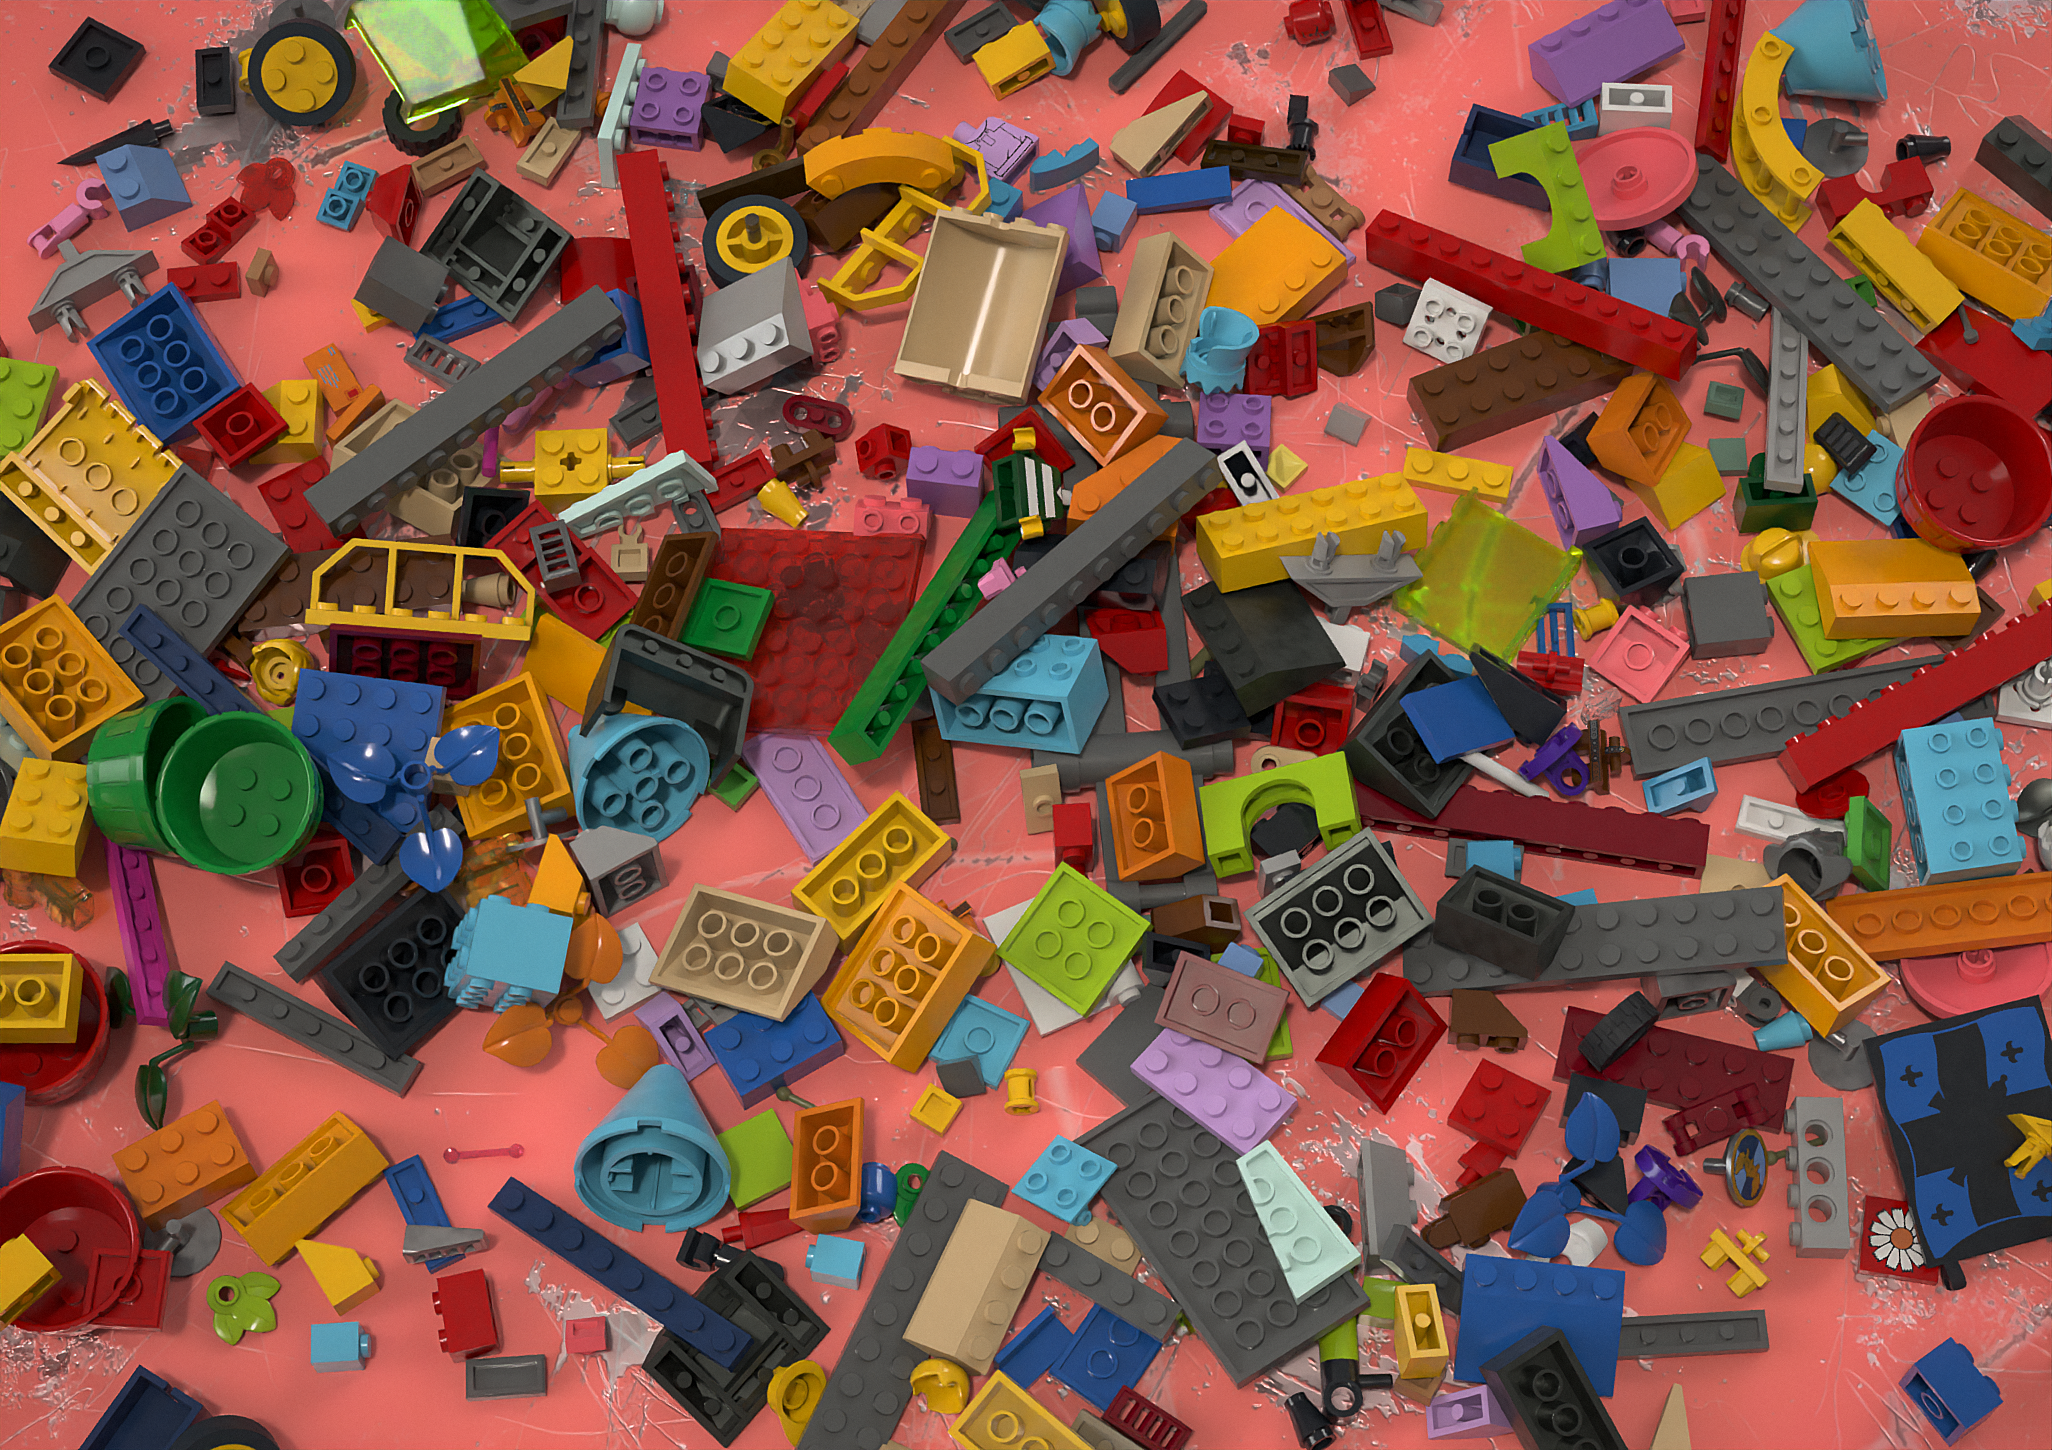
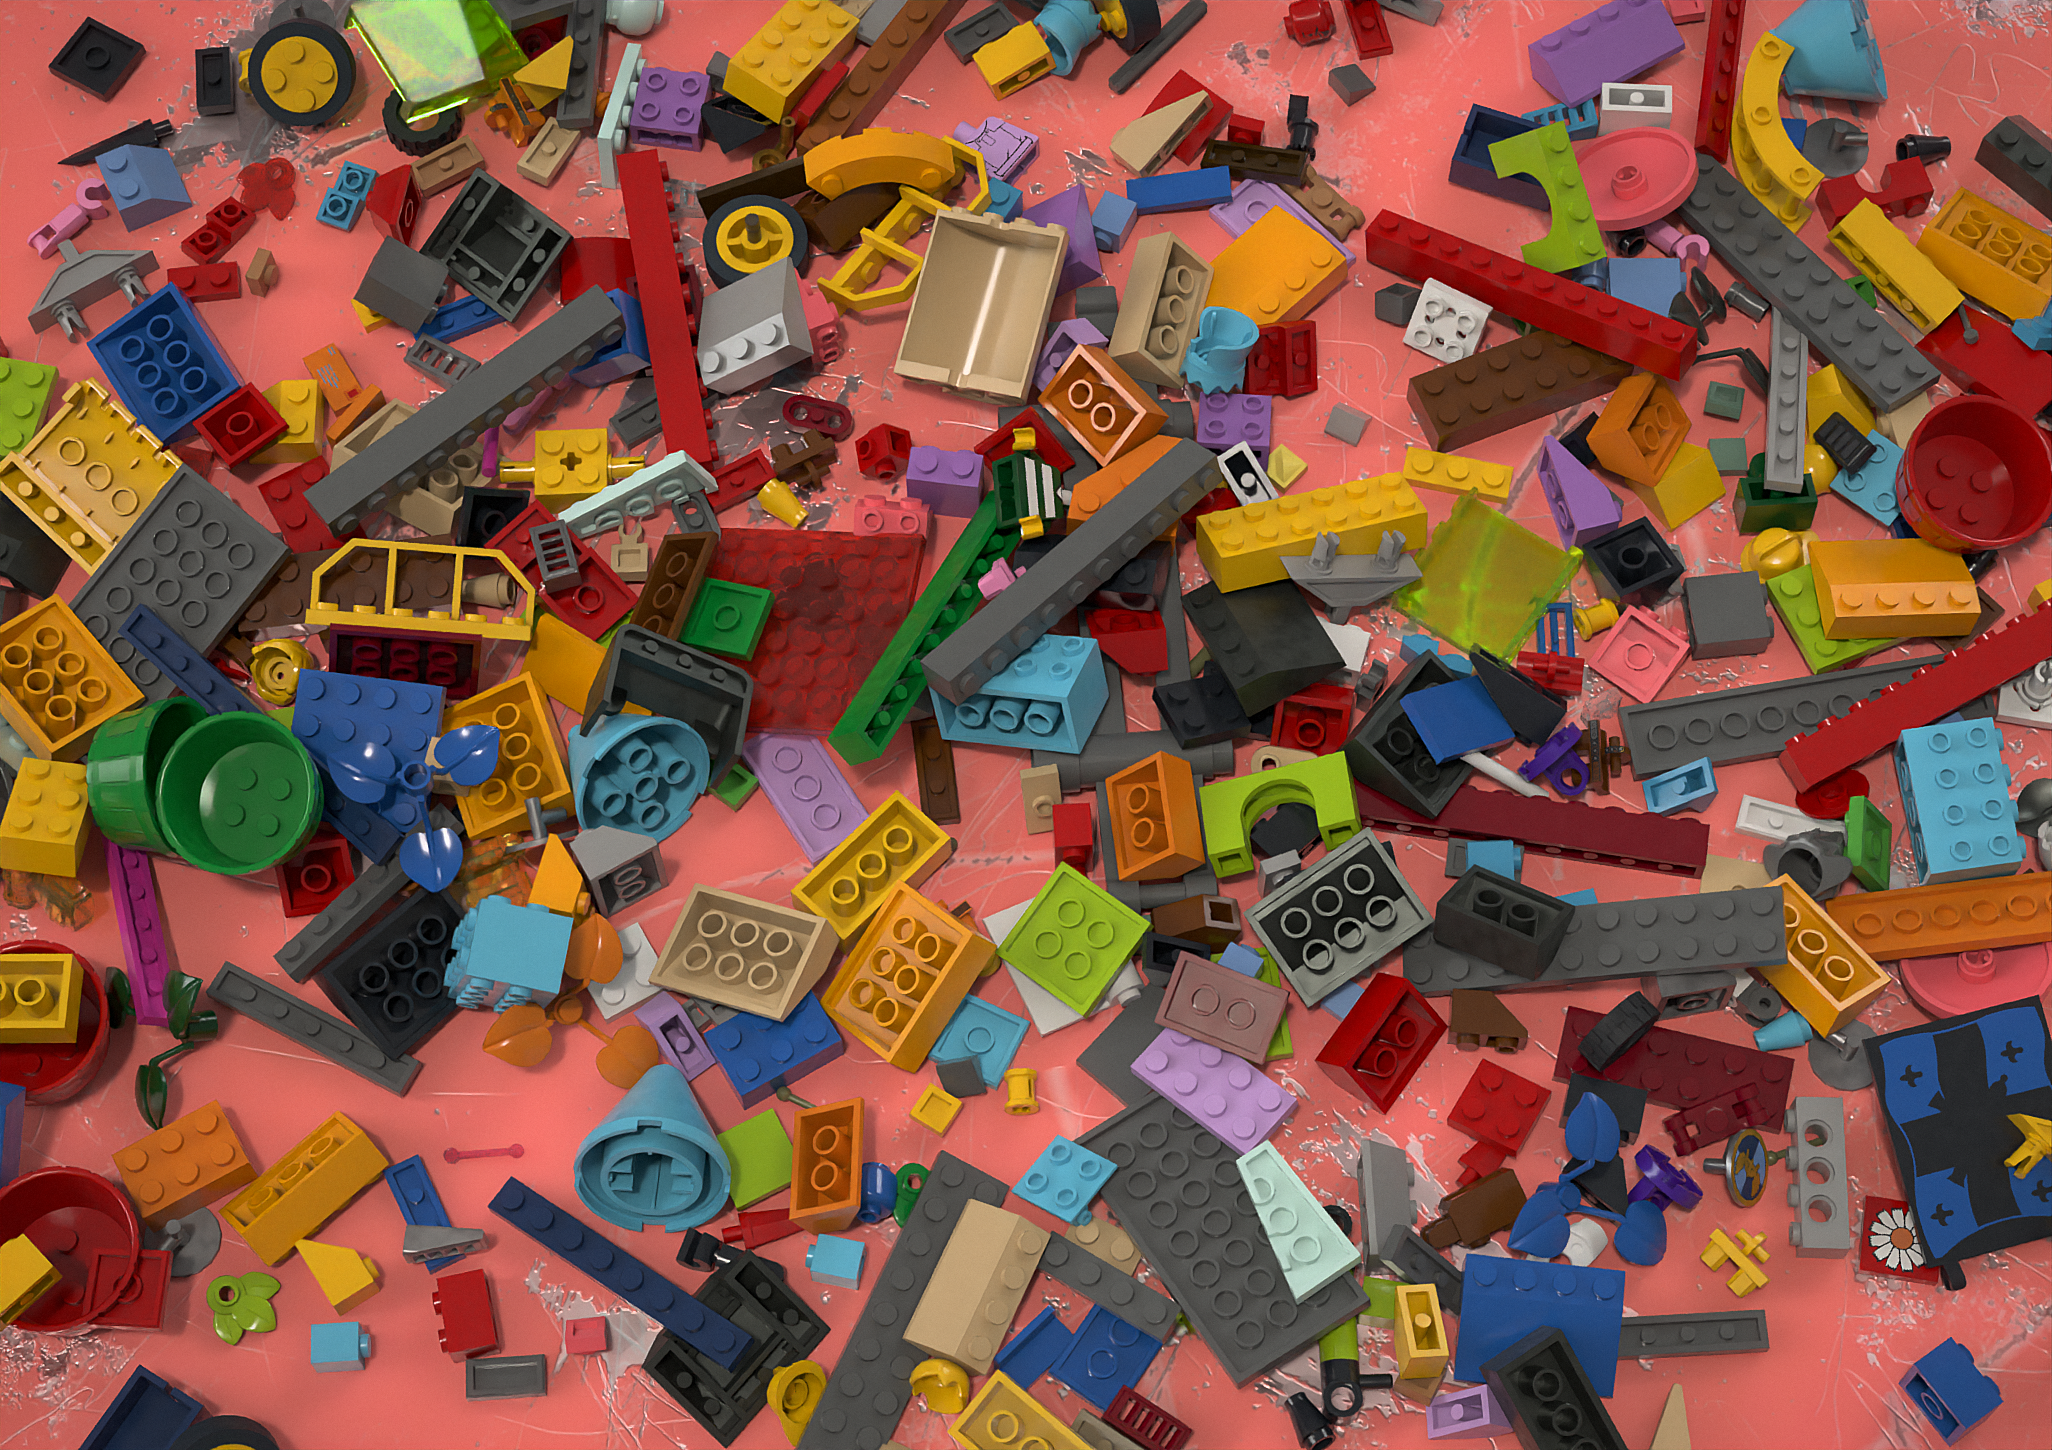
(1057, 170): dark azure slope -> none
(1345, 338): reddish brown slope -> none

